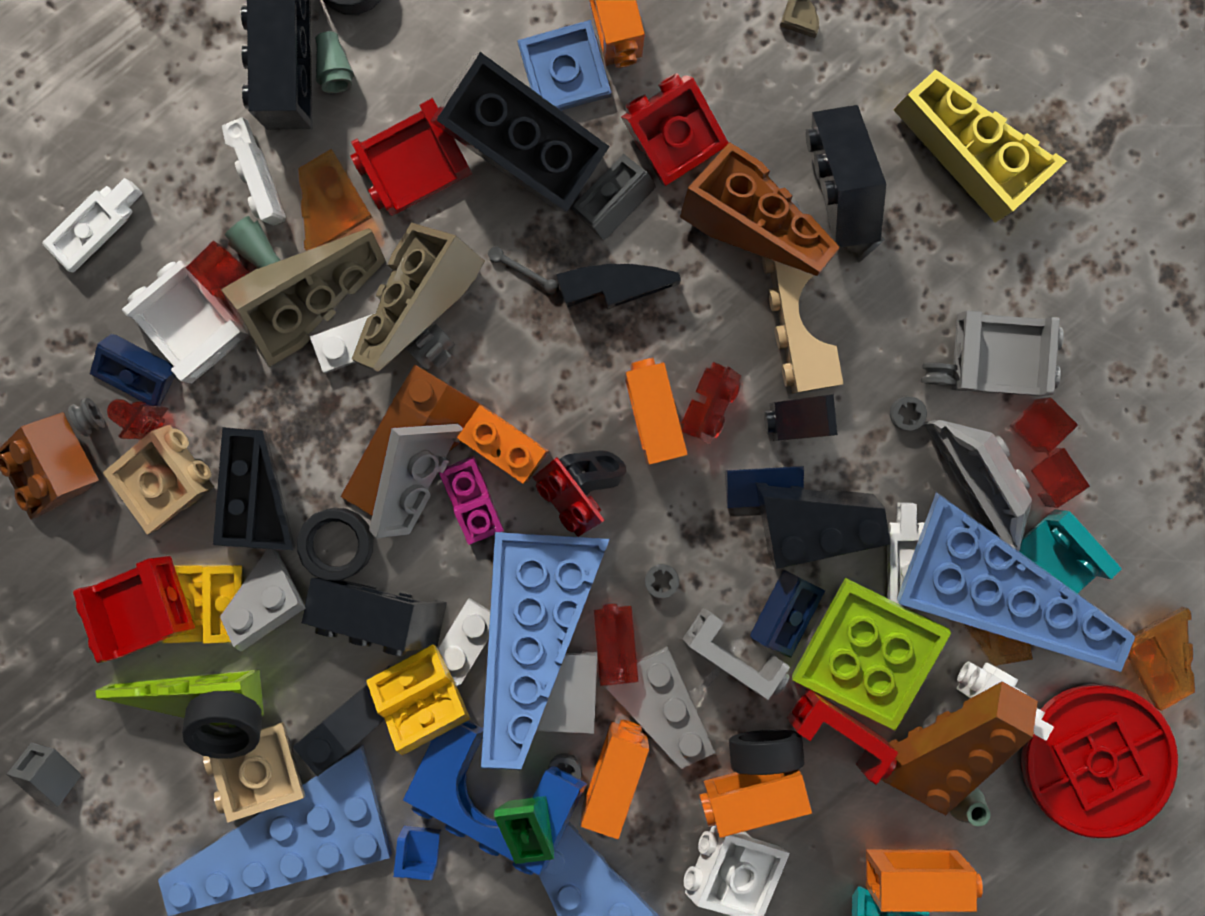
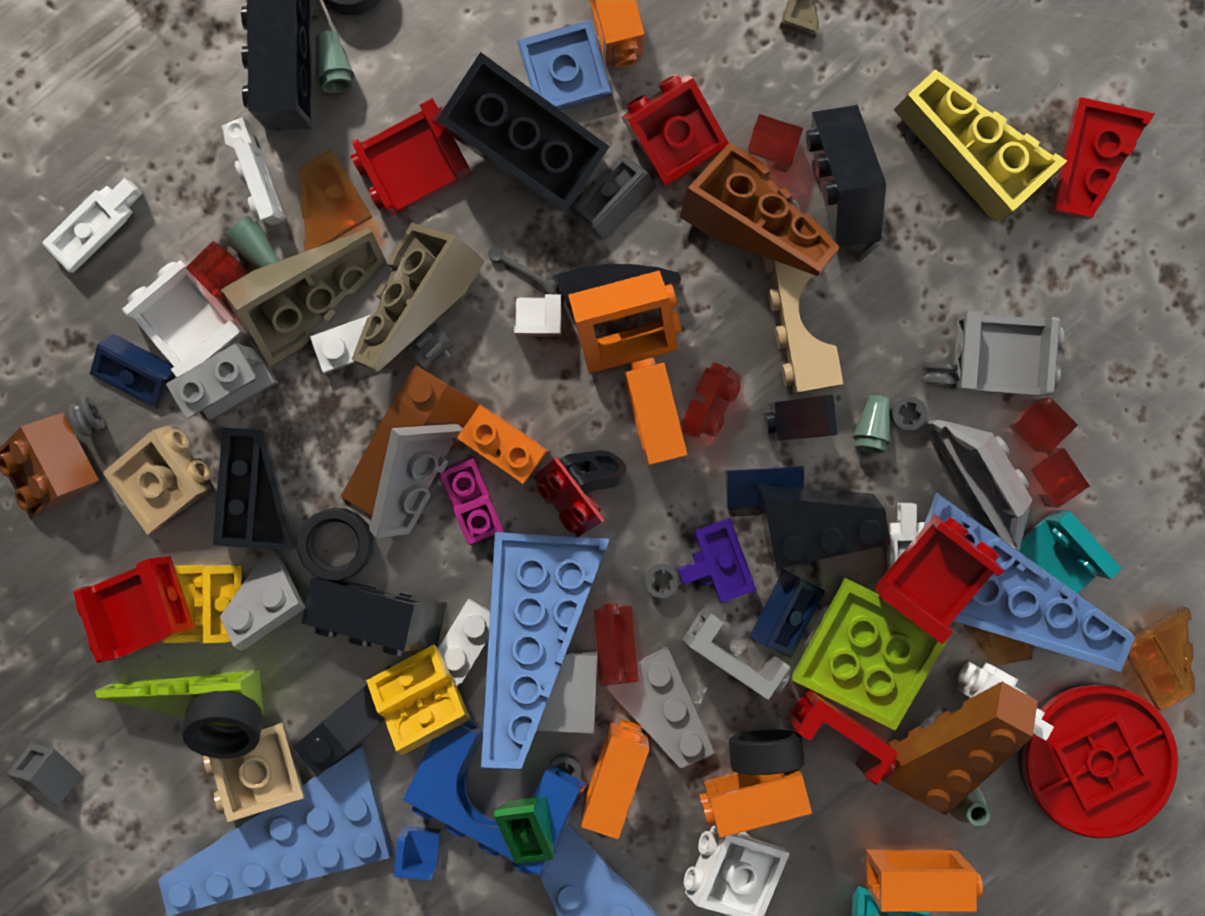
(136, 418): clear red hinge -> none
(222, 382): none -> light grey panel
(539, 316): none -> white panel
(622, 300): none -> orange window
(719, 562): none -> dark purple hinge
(775, 141): none -> clear red panel
(874, 426): none -> sand green cone
(938, 576): none -> red panel
(1095, 149): none -> red wing

